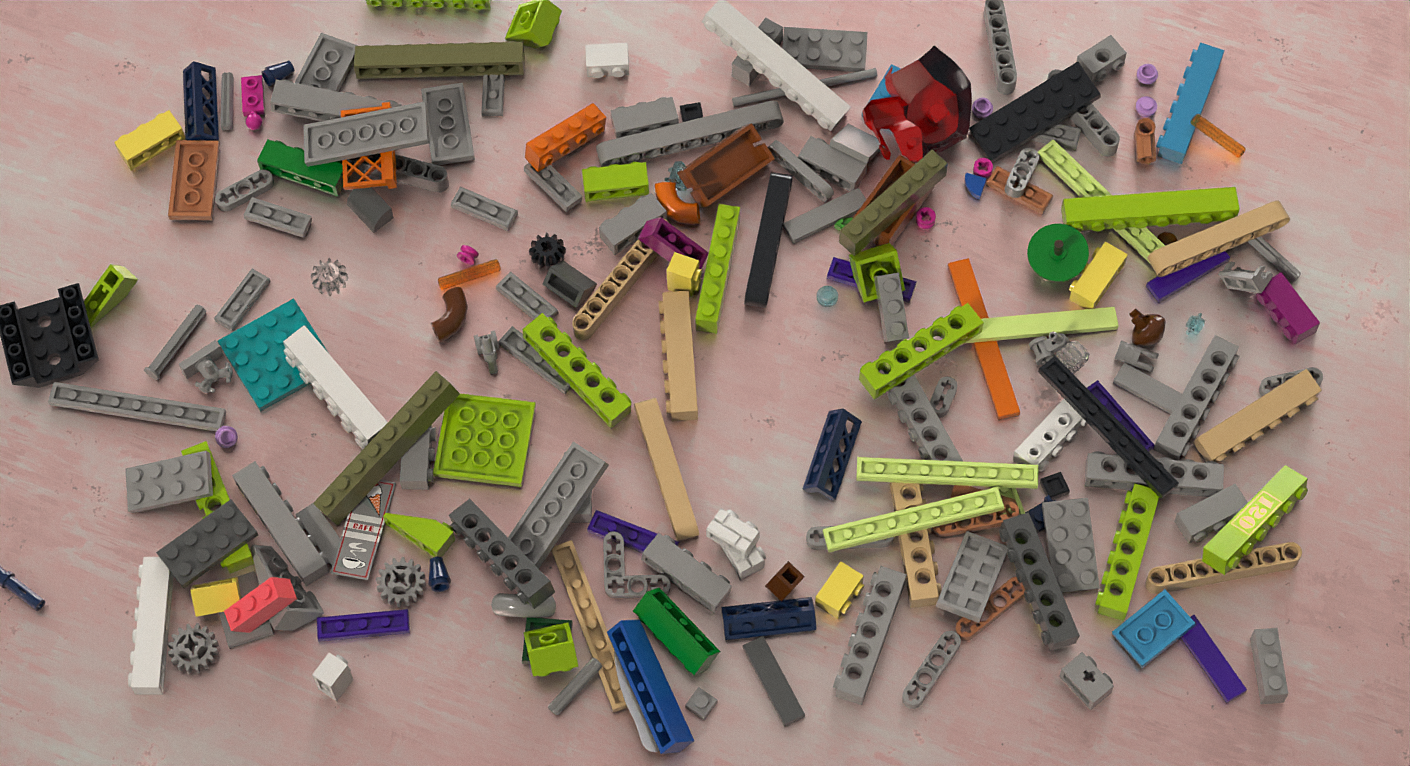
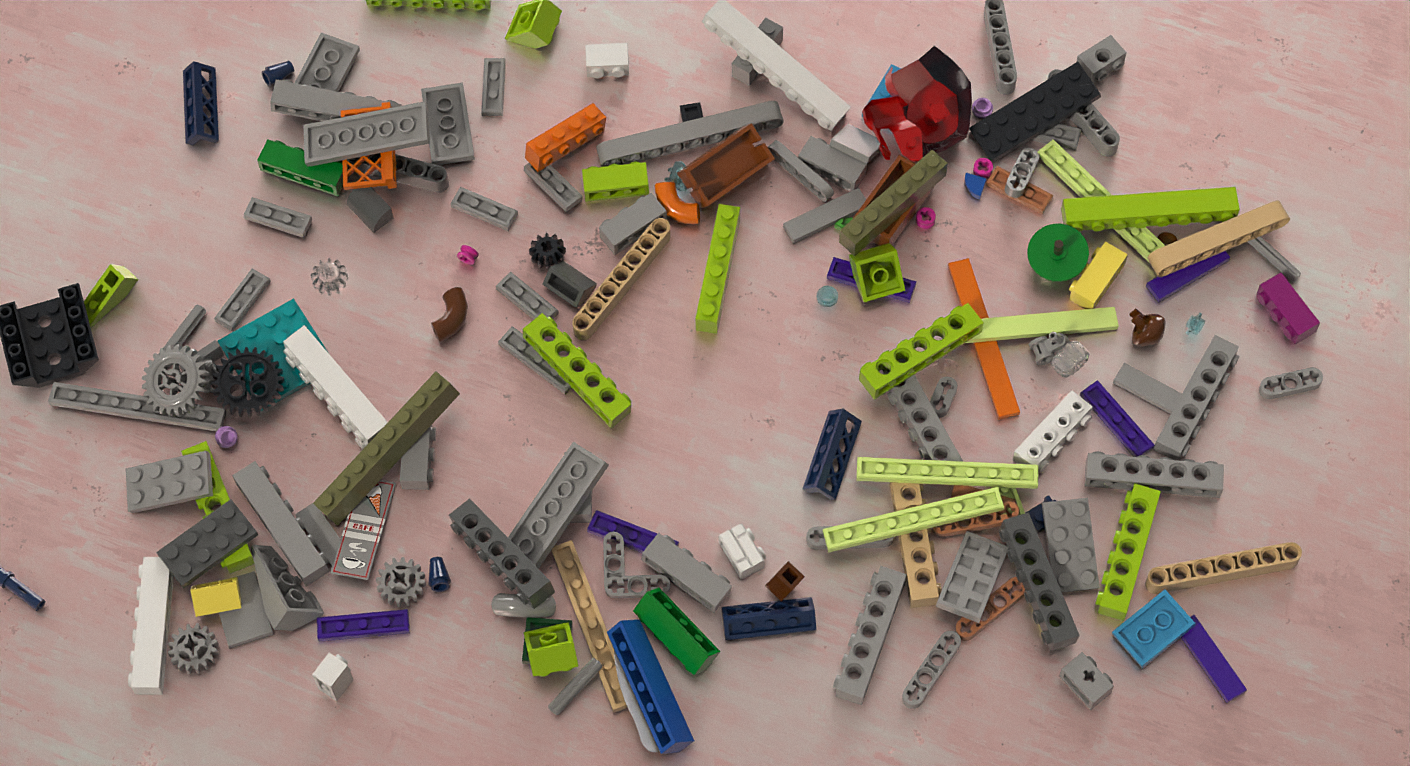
(149, 139): light yellow brick -> none
(190, 379): none -> light grey gear
(193, 180): nougat plate -> none
(227, 89): light grey axle -> none
(241, 199): light grey beam -> none
(253, 100): dark pink plate -> none
(260, 604): coral brick -> none
(269, 380): none -> black gear
(423, 532): lime slope -> none
(439, 60): olive brick -> none
(469, 274): clear orange axle -> none
(485, 440): lime plate -> none
(487, 346): light grey piece -> none
(644, 117): light grey brick -> none
(666, 240): magenta brick -> none
(666, 469): tan beam -> none
(679, 356): tan brick -> none
(683, 274): light yellow brick -> none
(701, 703): light grey plate -> none
(733, 533): white brick -> none
(768, 240): black beam -> none
(773, 681): dark grey tile -> none
(826, 48): light grey plate -> none
(827, 81): light grey piece -> none
(840, 590): light yellow brick -> none
(891, 307): light grey brick -> none
(1054, 485): black tile -> none
(1108, 427): black tile -> none
(1130, 353): light grey hinge -> none
(1145, 141): nougat piece -> none
(1146, 106): lavender plate -> none
(1147, 74): lavender plate -> none
(1190, 102): dark azure brick -> none
(1210, 514): light grey brick -> none
(1217, 135): clear orange axle -> none
(1245, 279): light grey hinge -> none
(1255, 520): lime brick -> none
(1257, 417): tan brick -> none
(1269, 666): light grey brick -> none

